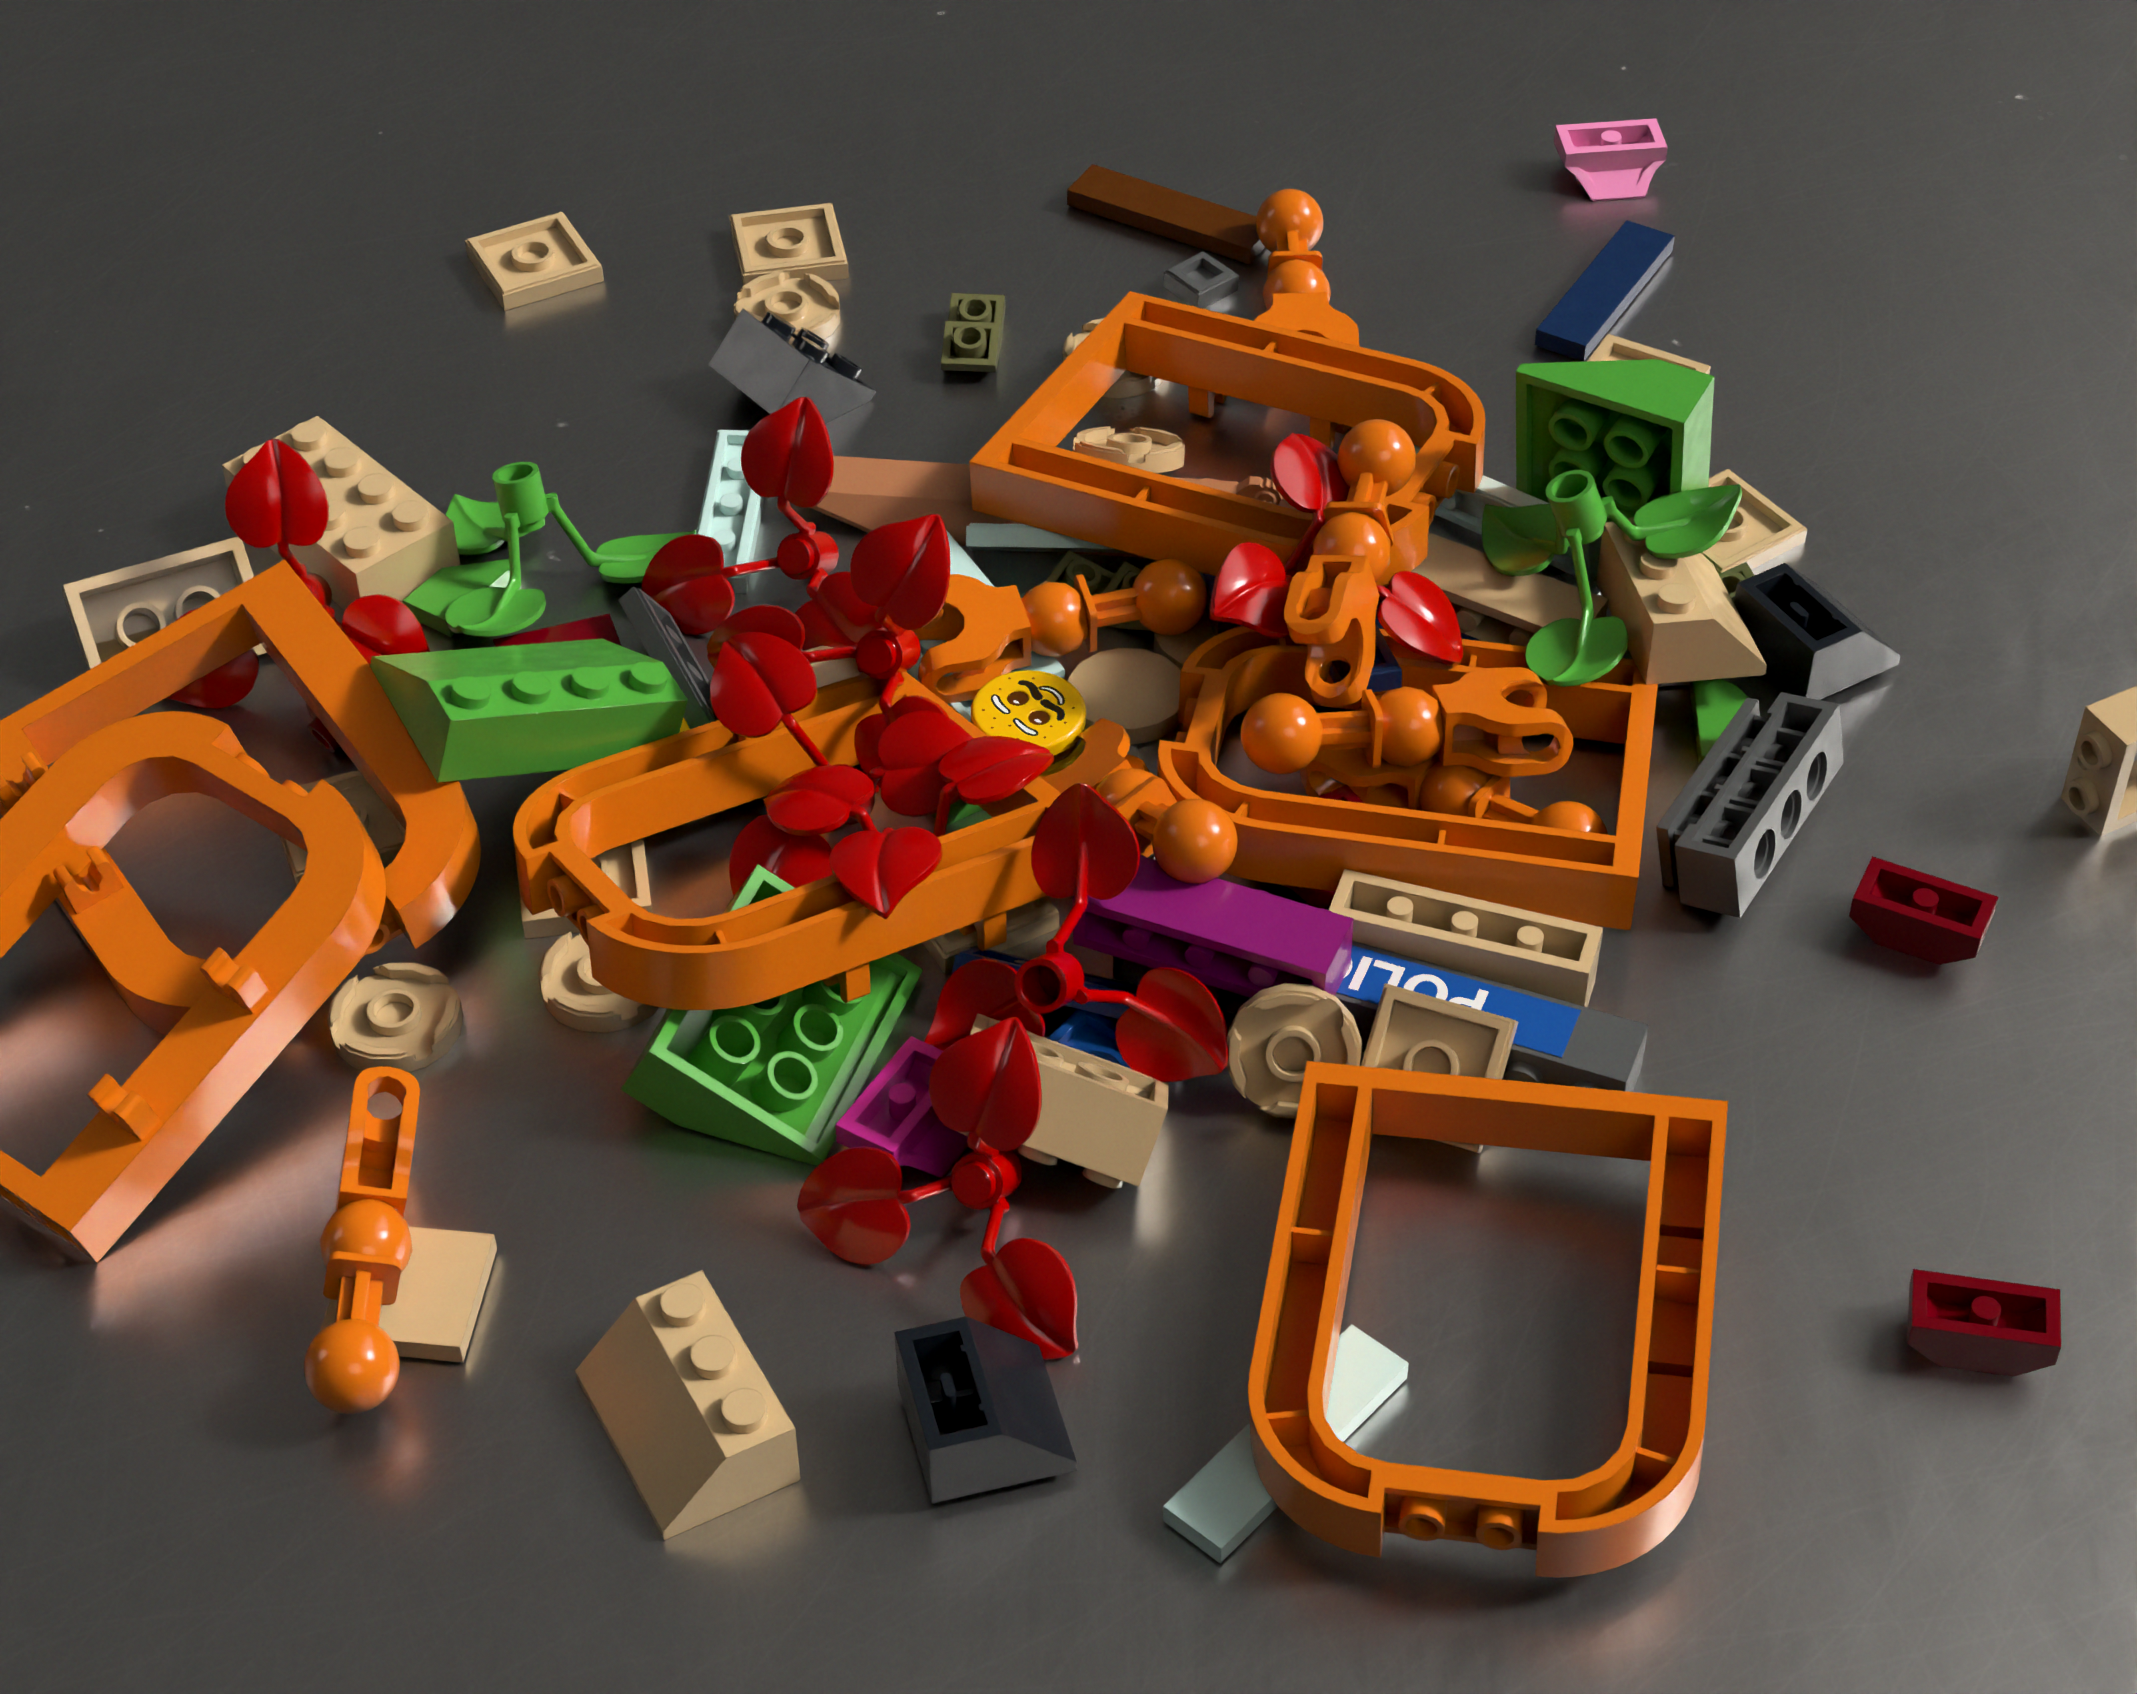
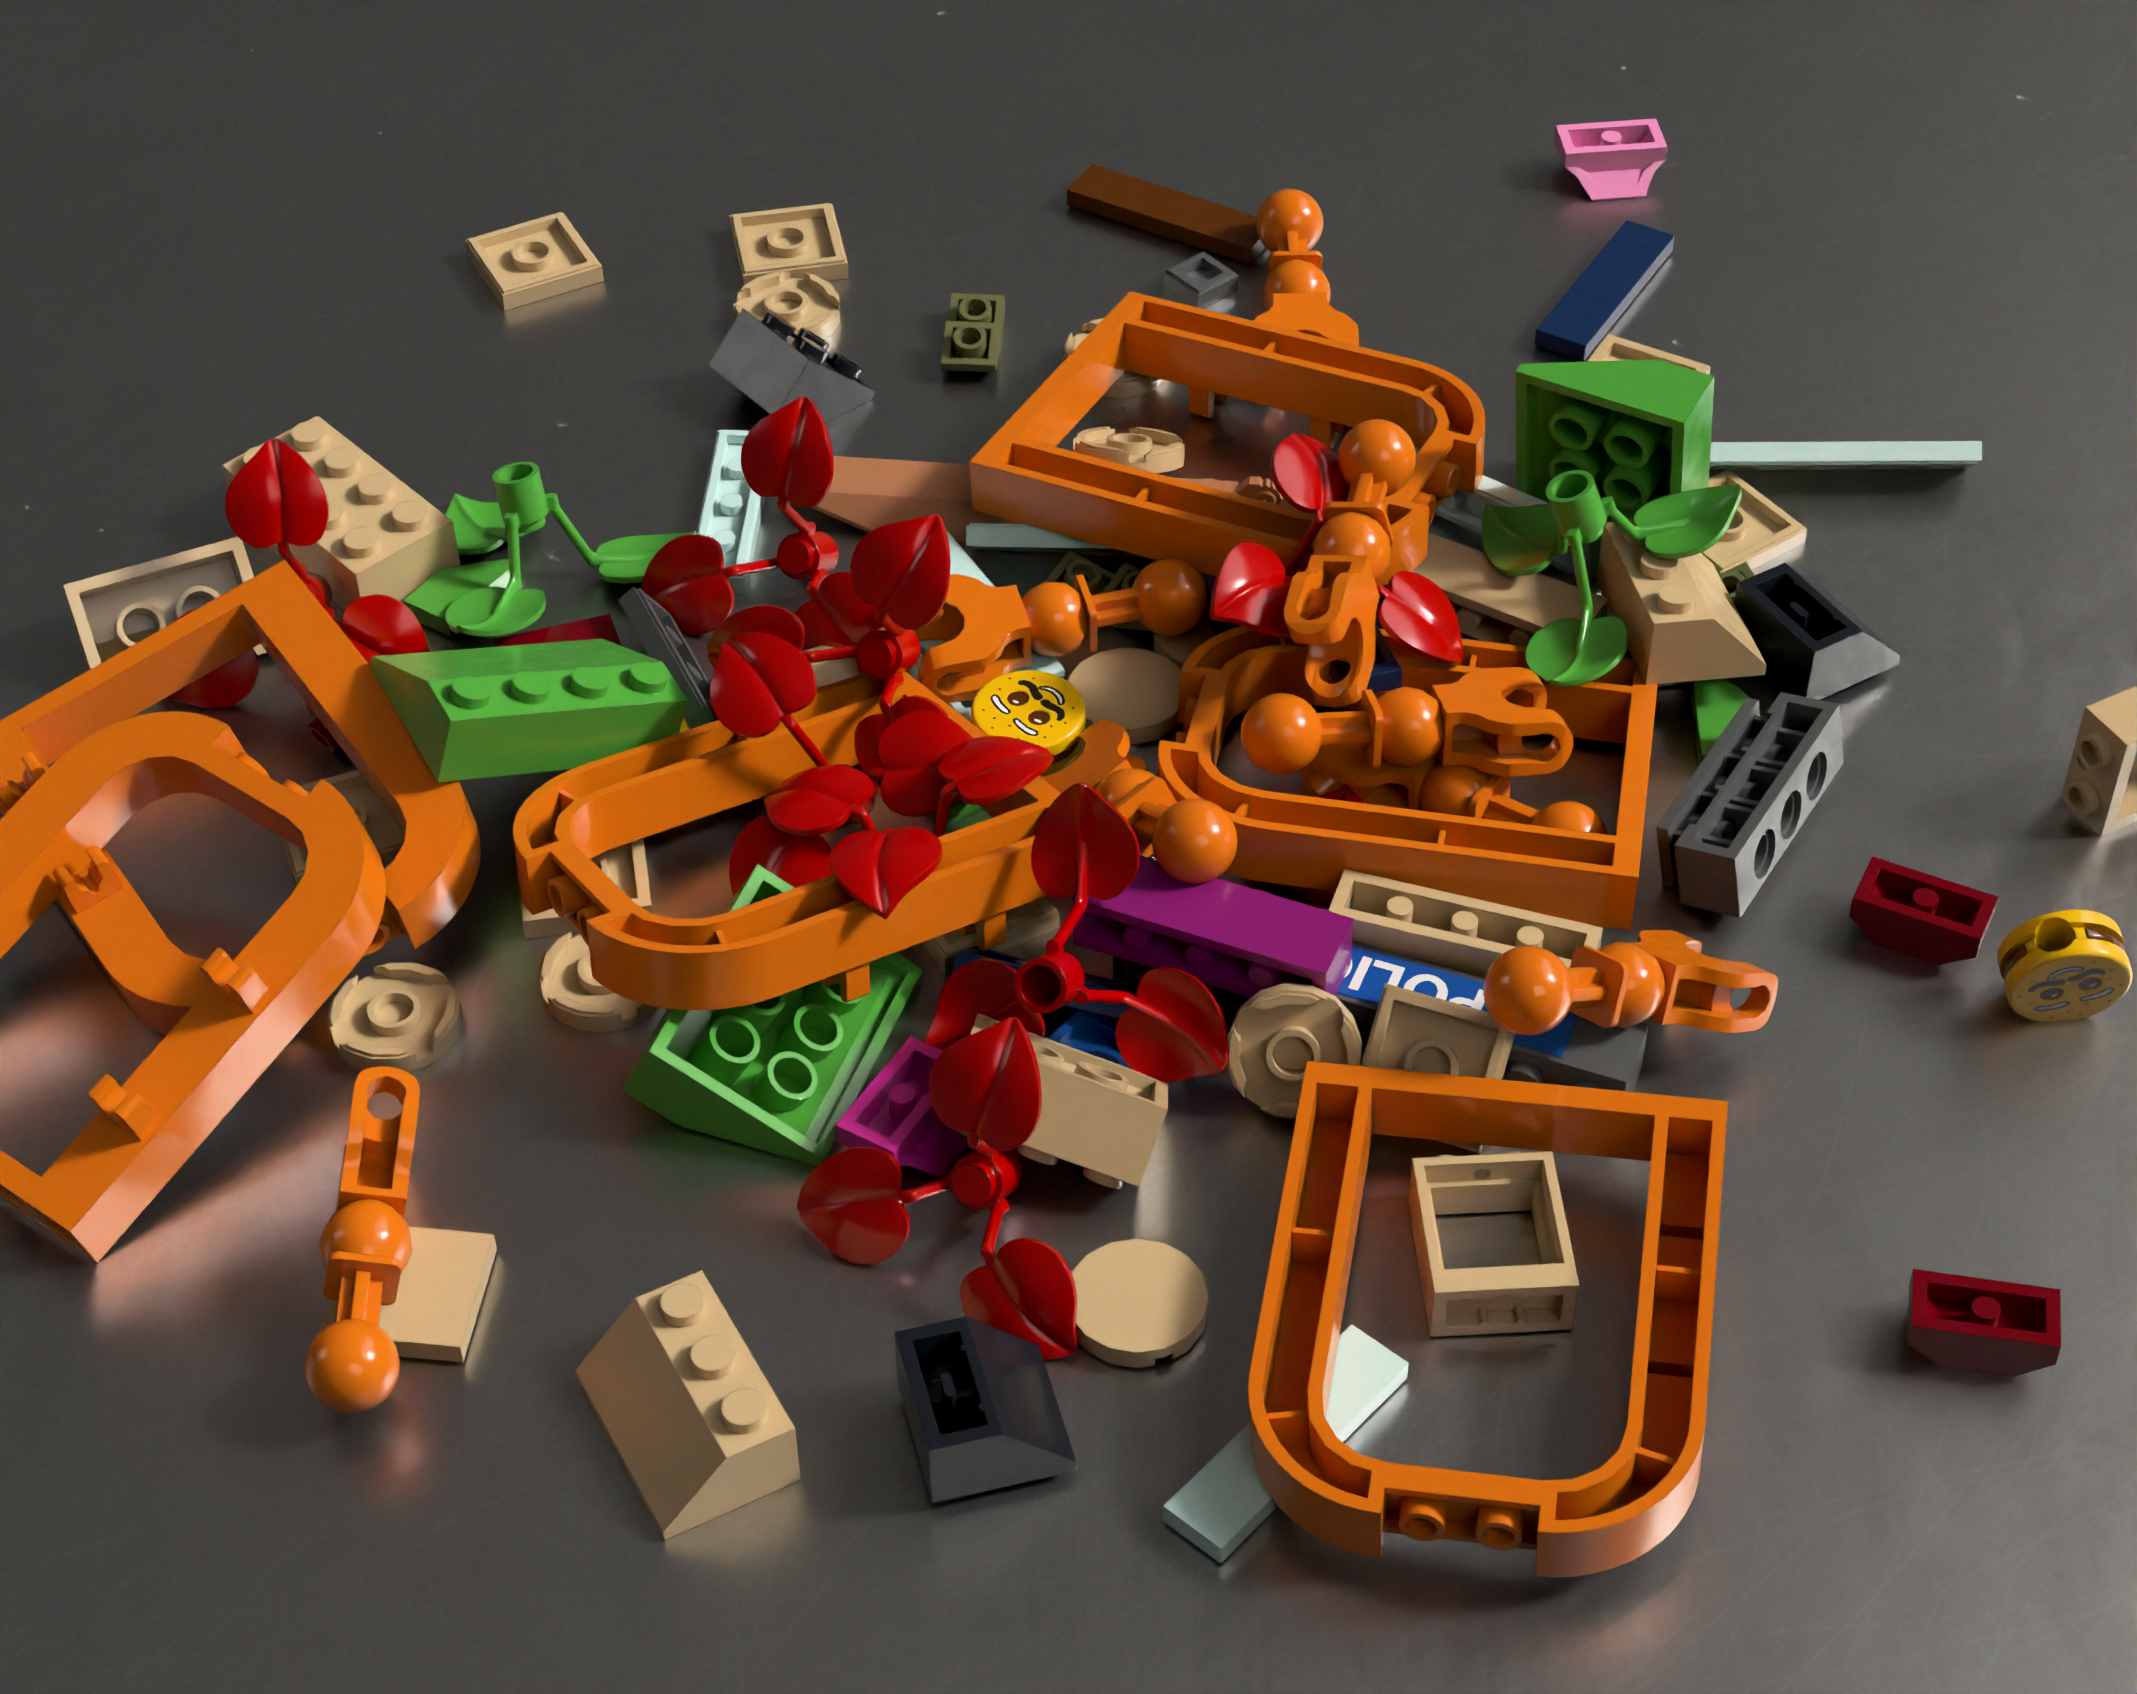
(1139, 1302): none -> tan tile
(1496, 1296): none -> tan window
(1625, 984): none -> orange piece
(1845, 455): none -> light aqua tile
(2064, 965): none -> yellow head

